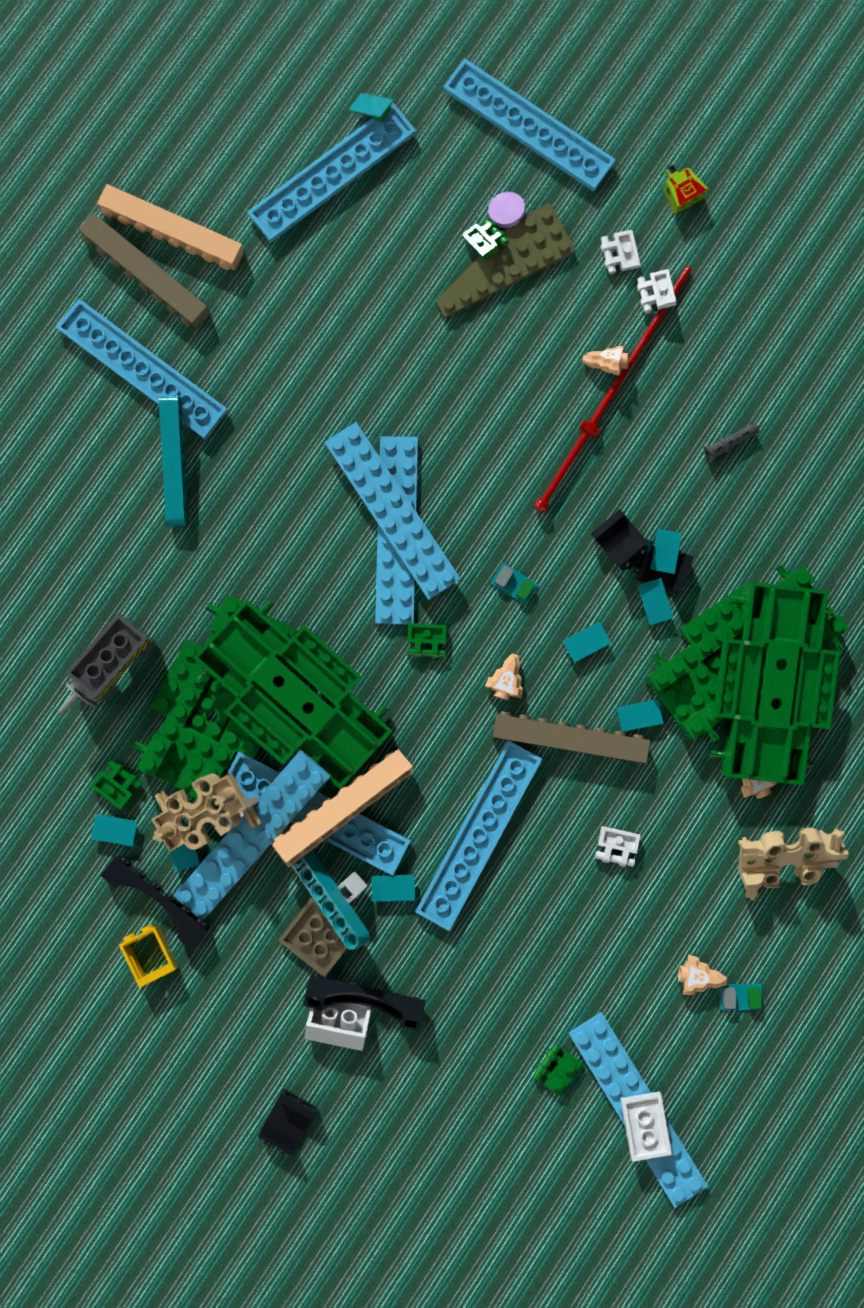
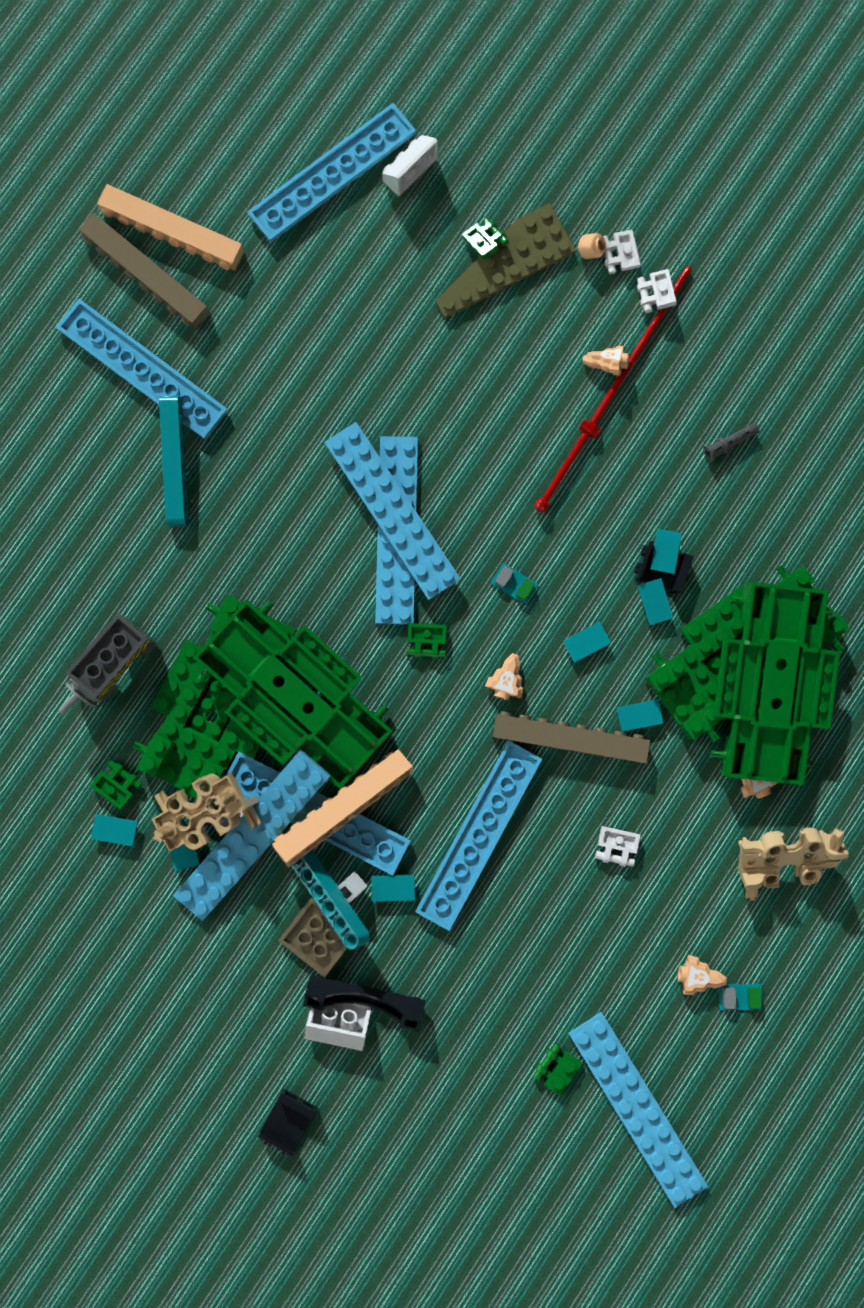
(133, 963): yellow window -> none
(189, 927): black arch -> none
(371, 106): teal piece -> none
(410, 164): none -> white slope
(506, 209): lavender tile -> none
(529, 124): medium azure plate -> none
(592, 246): none -> light nougat head
(621, 540): black panel -> none
(646, 1126): white plate -> none
(683, 188): lime torso -> none

